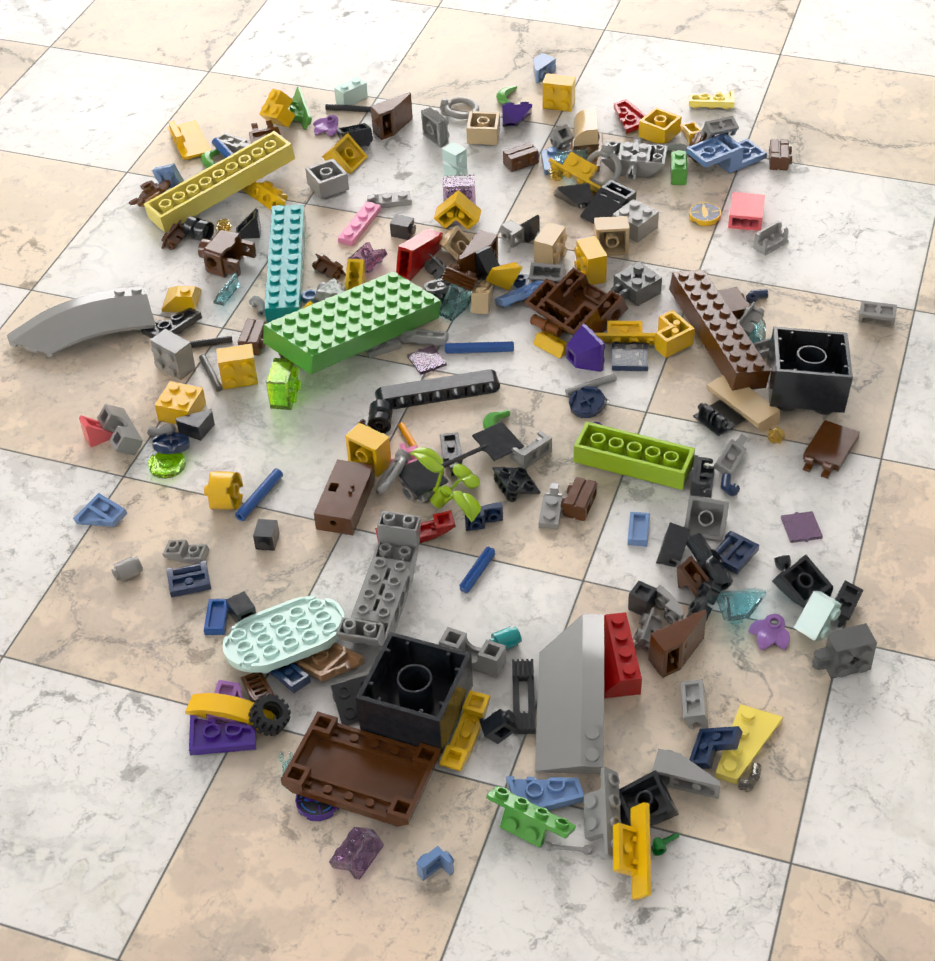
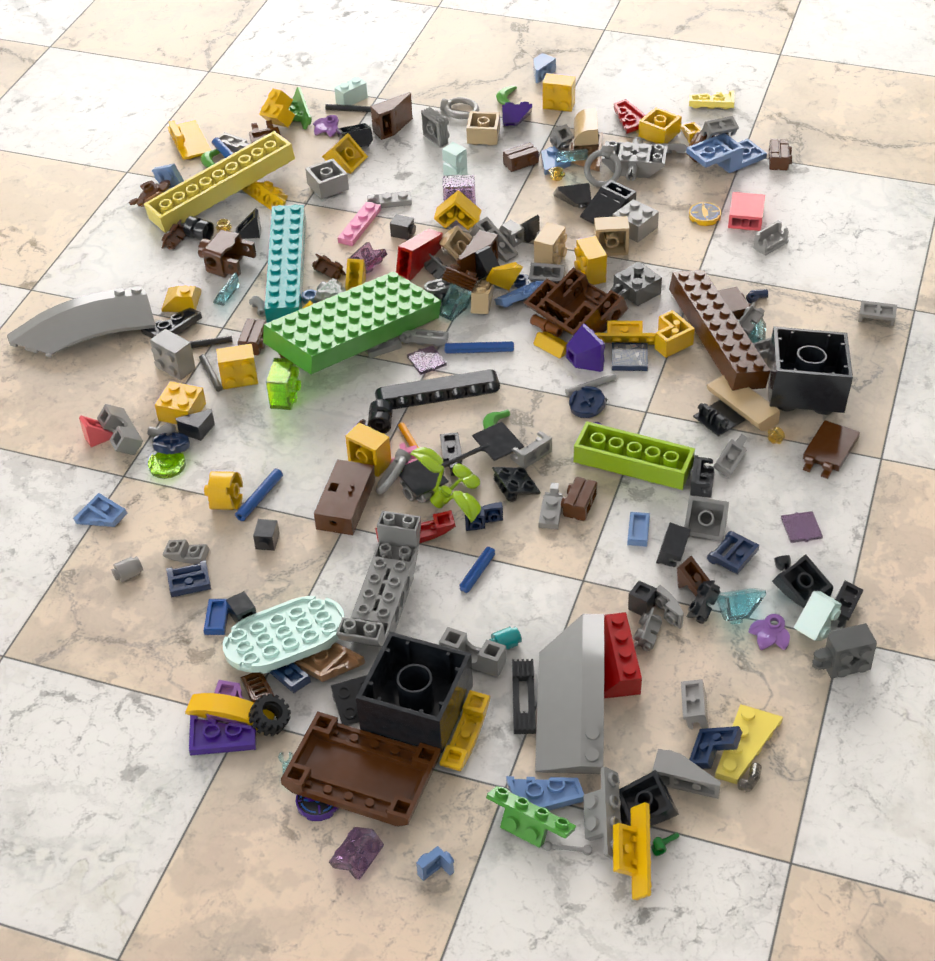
(498, 725): black brick -> none
(505, 249): none -> light grey slope
(577, 168): yellow bracket -> none
(676, 643): reddish brown slope -> none
(678, 167): bright green brick -> none
(709, 561): black piece -> none
(728, 488): dark blue arm -> none

